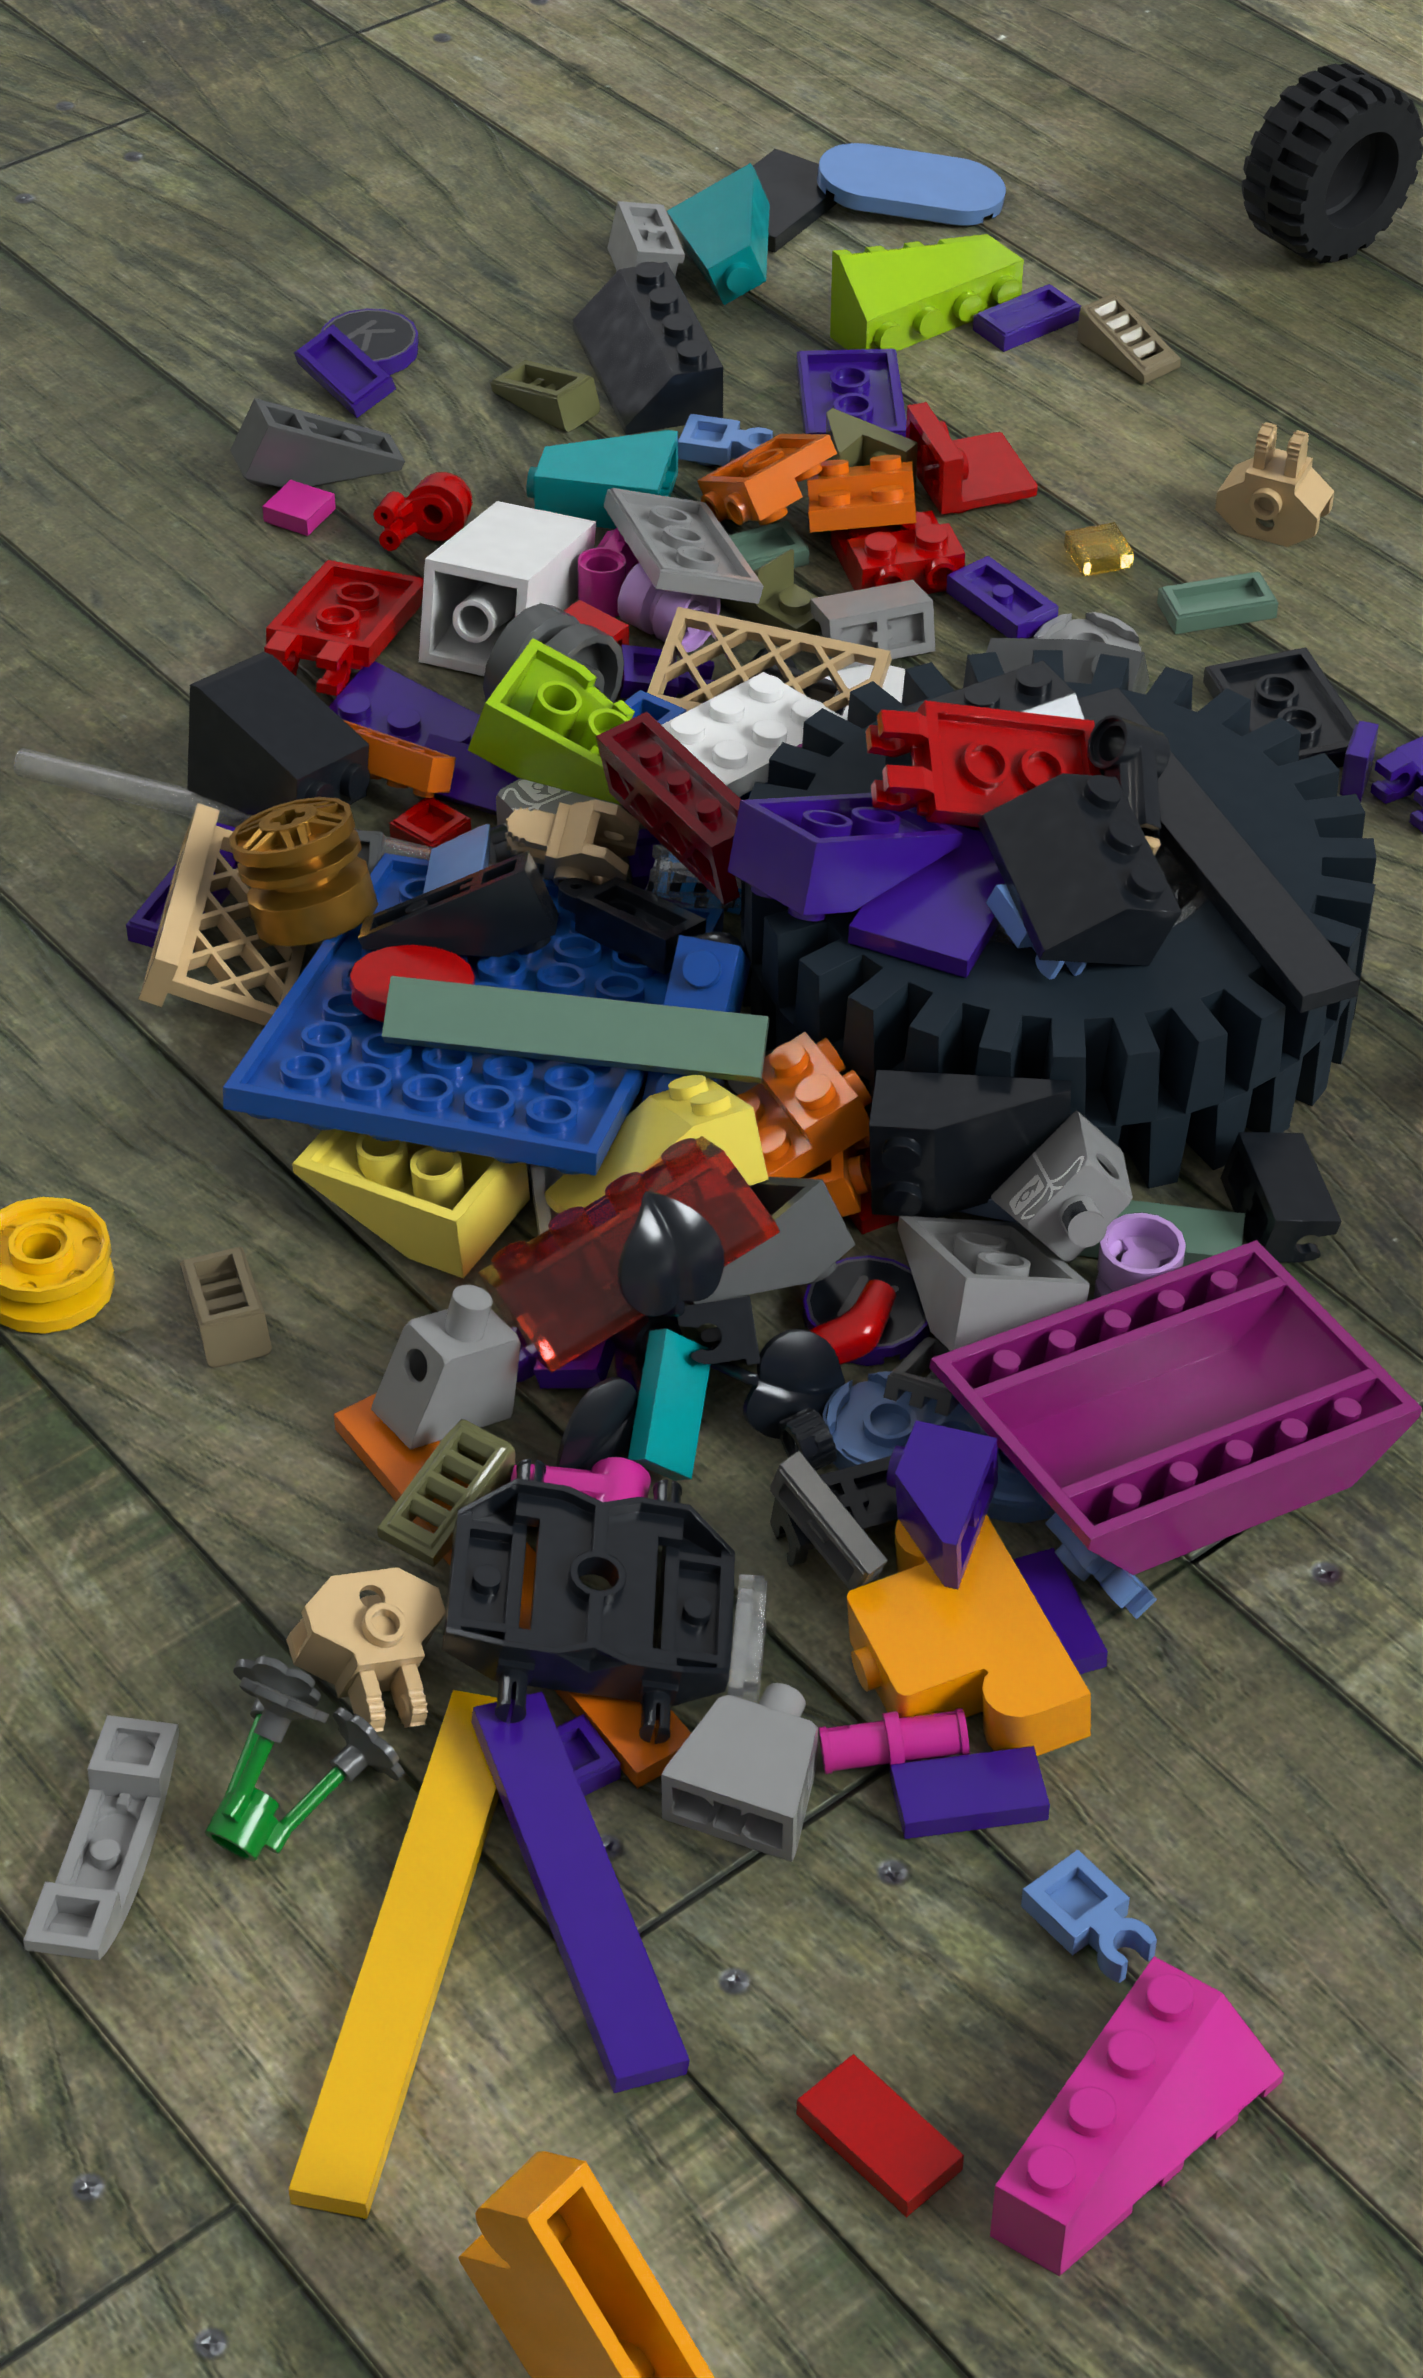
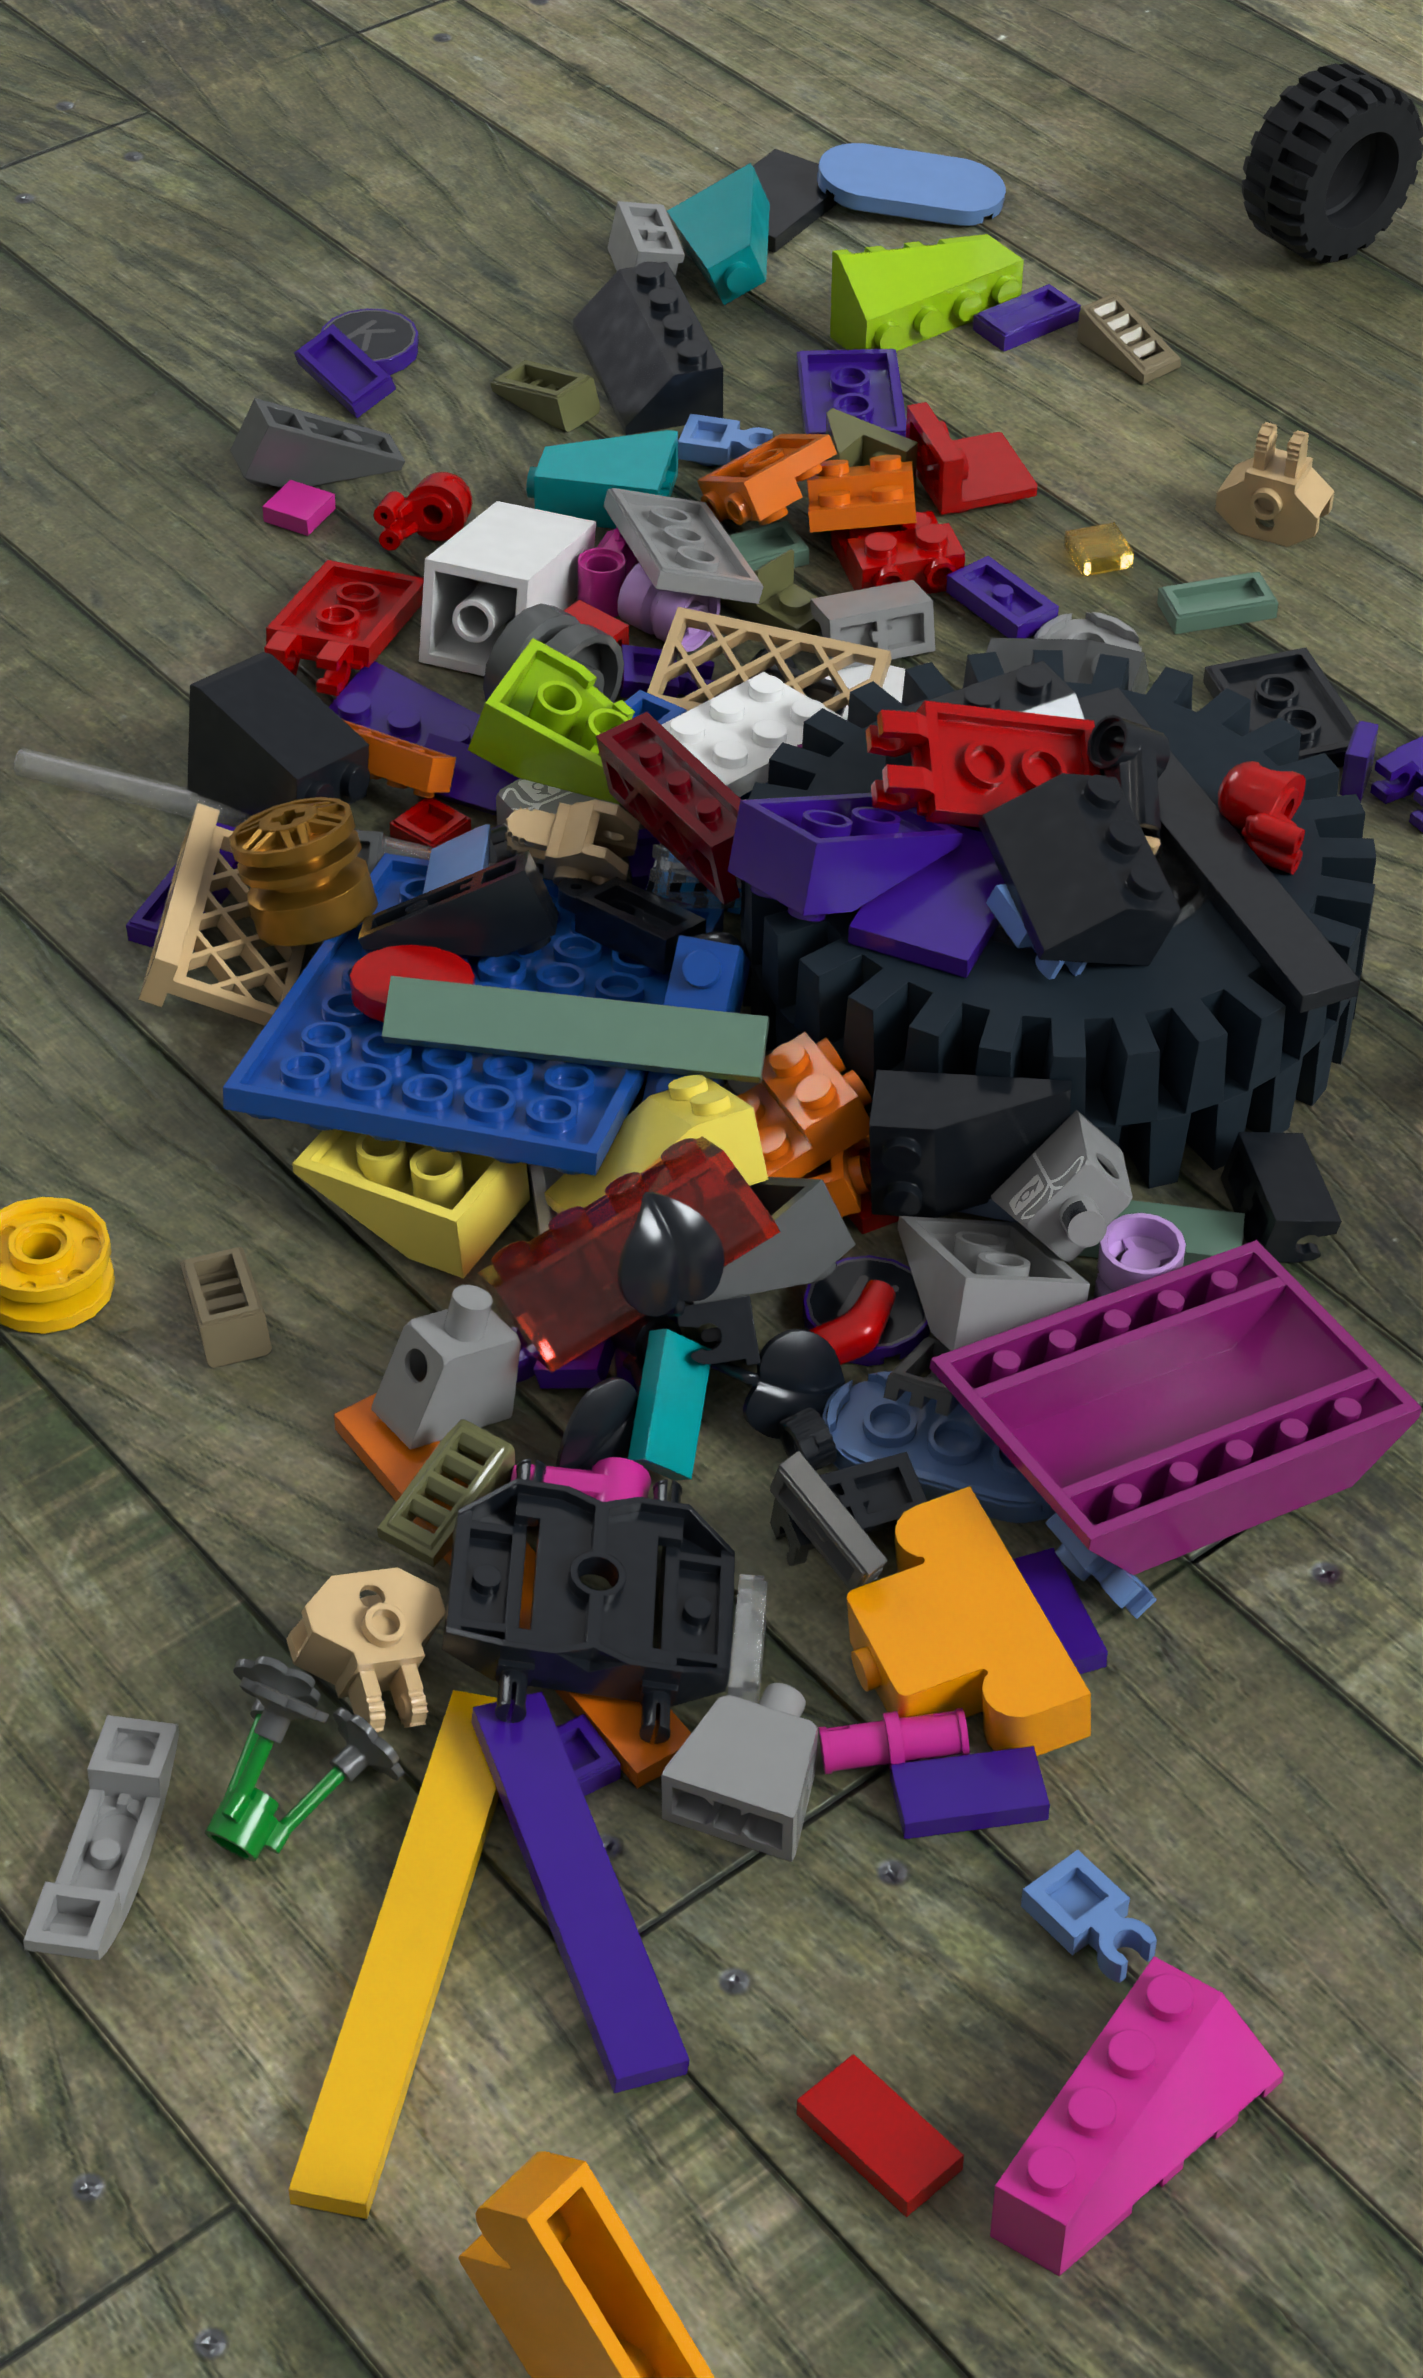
(944, 1493): dark purple slope -> none
(1262, 807): none -> red piece

